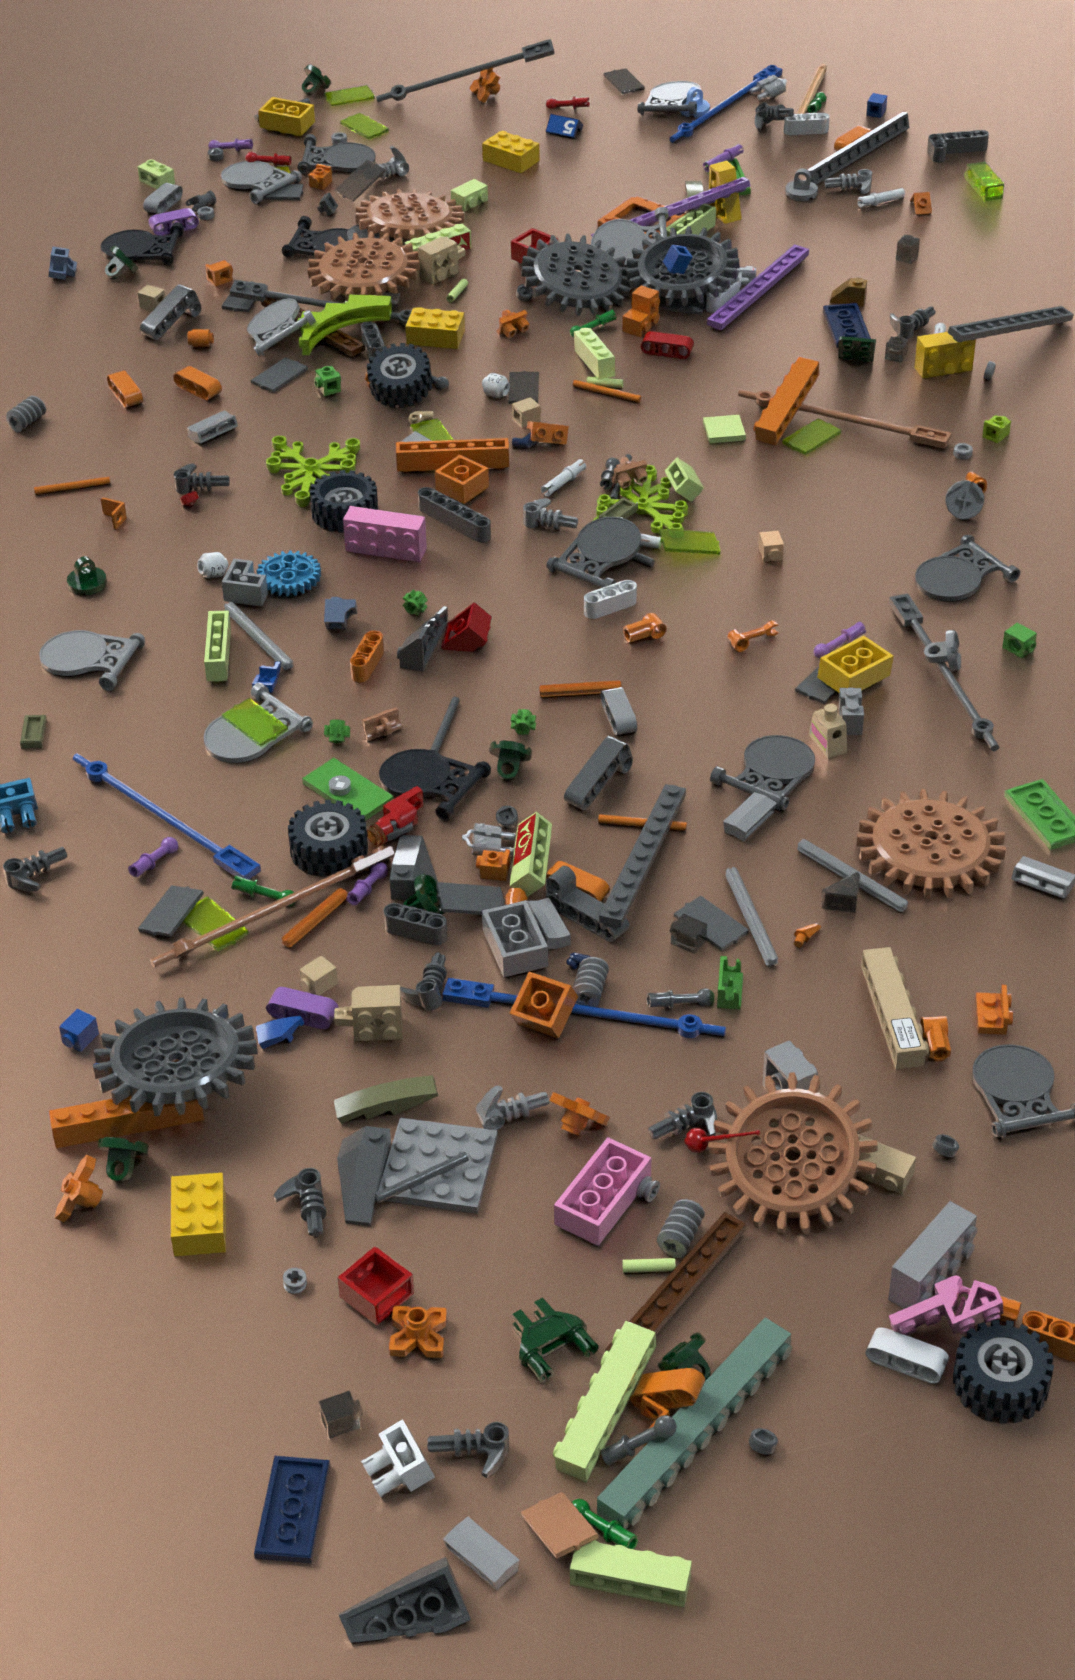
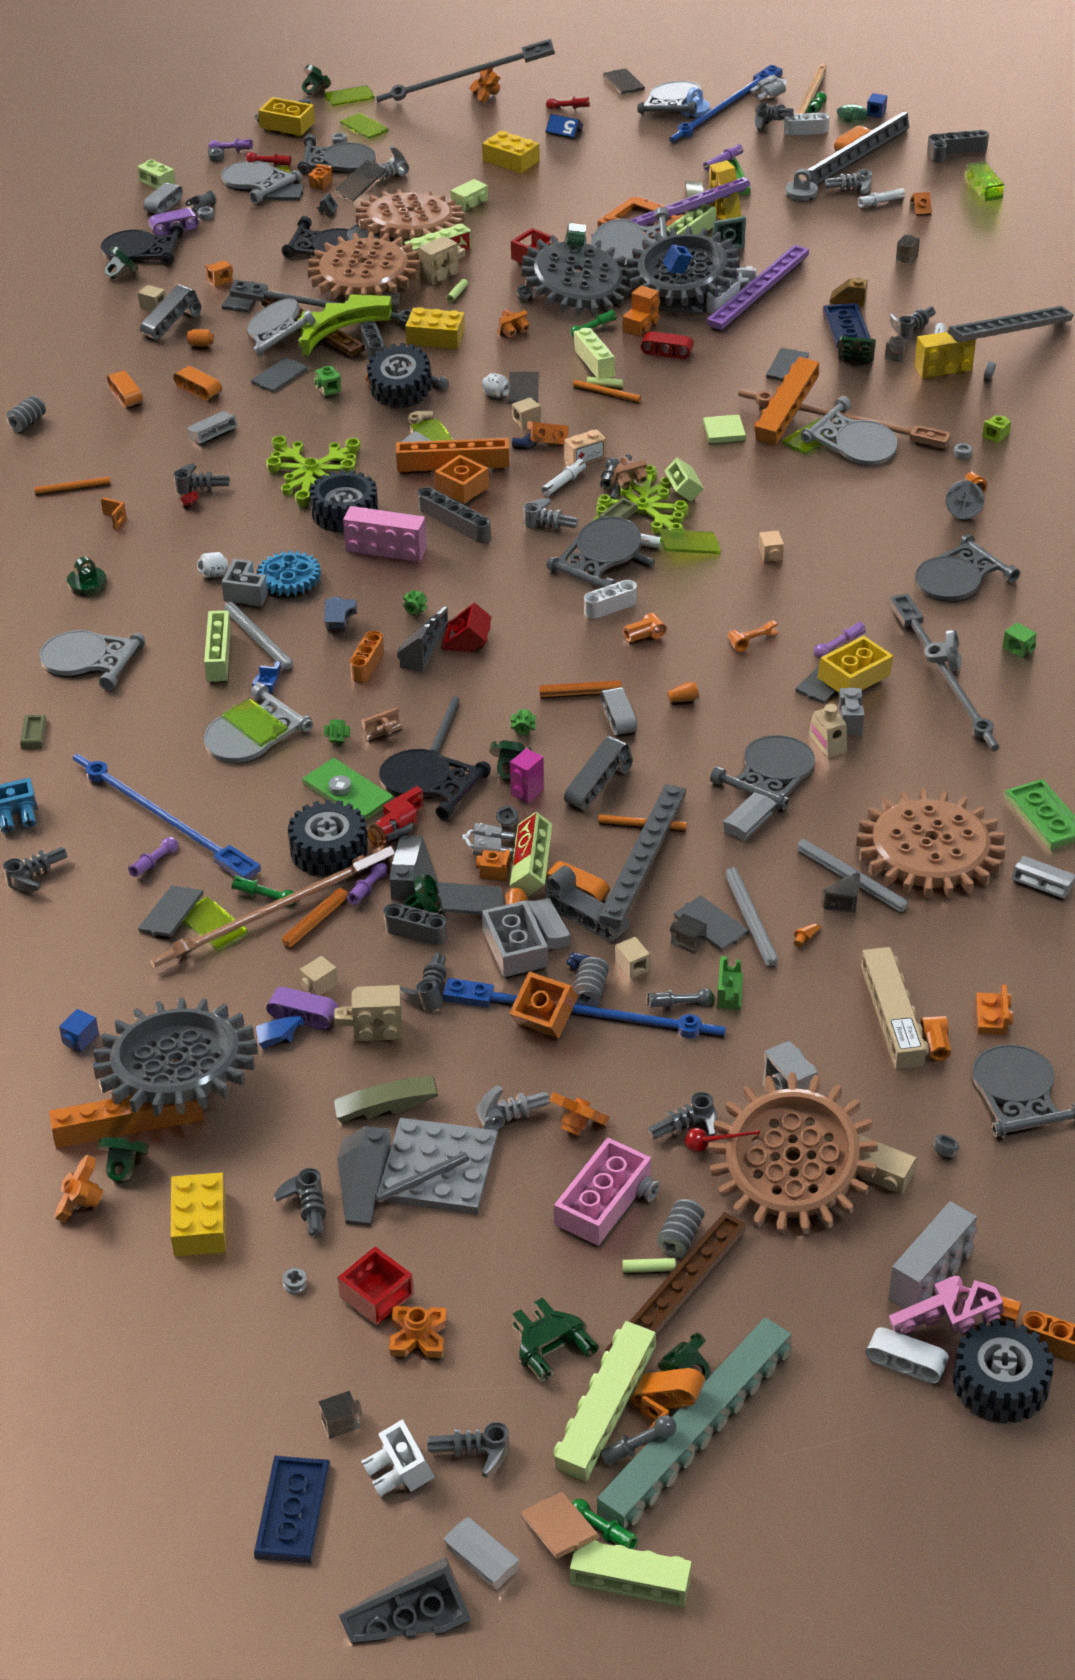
(61, 264): sand blue brick -> none
(527, 775): none -> dark pink brick
(575, 234): none -> clear green beam
(586, 446): none -> light nougat brick
(632, 957): none -> tan brick
(683, 693): none -> orange cone
(732, 229): none -> sand green slope
(763, 1441): dark grey tile -> none
(783, 362): none -> dark grey piece
(852, 112): none -> clear green dish
(856, 440): none -> light grey piece

